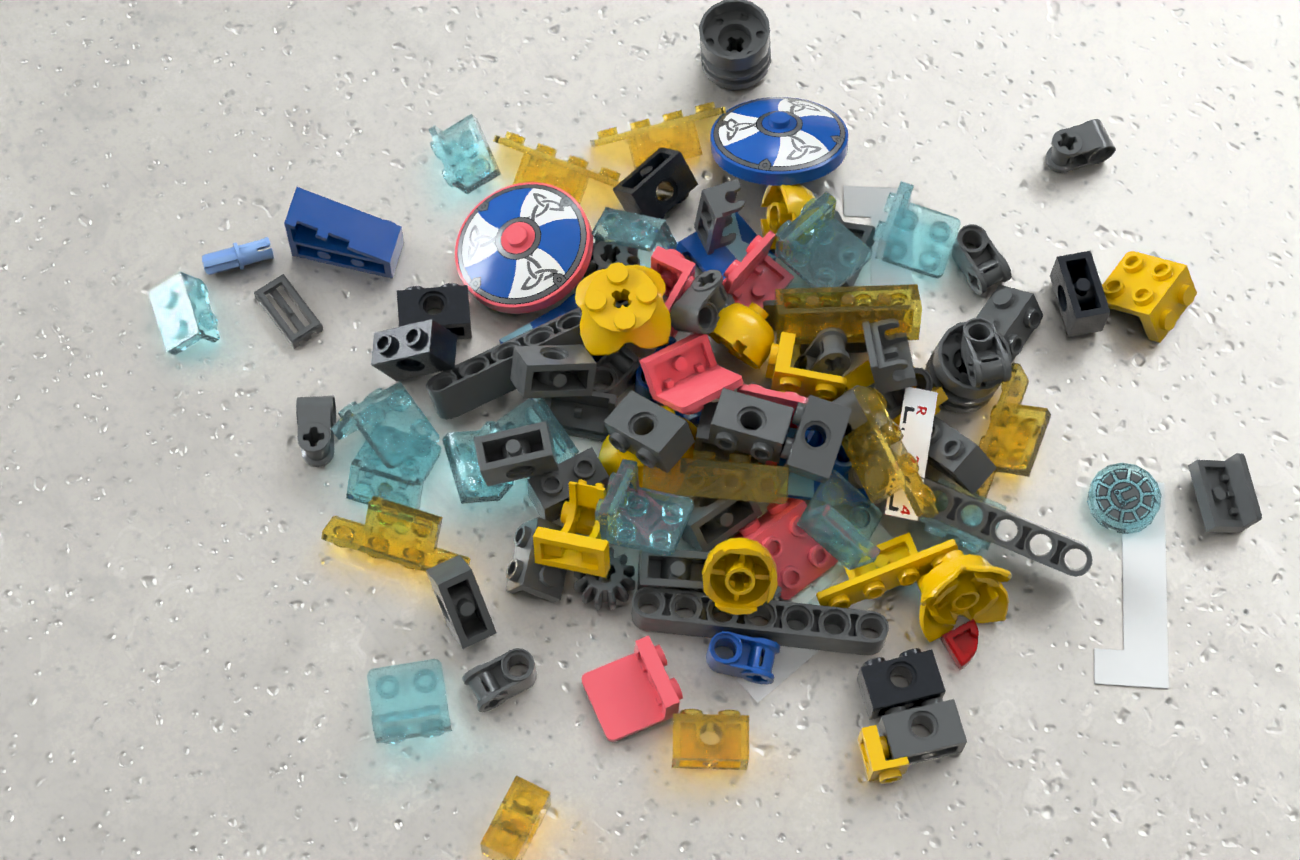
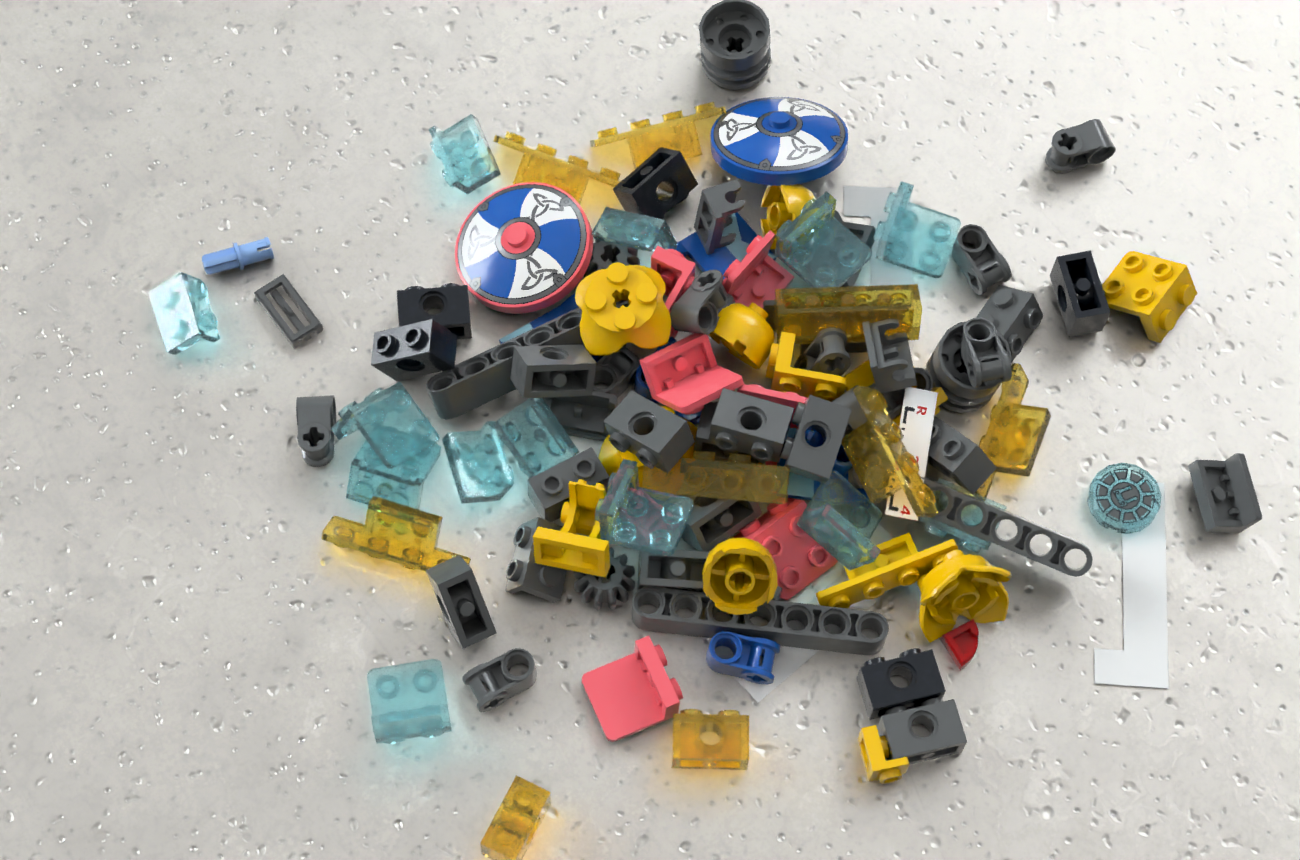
(342, 235): blue wedge -> none
(516, 453): dark grey brick -> none

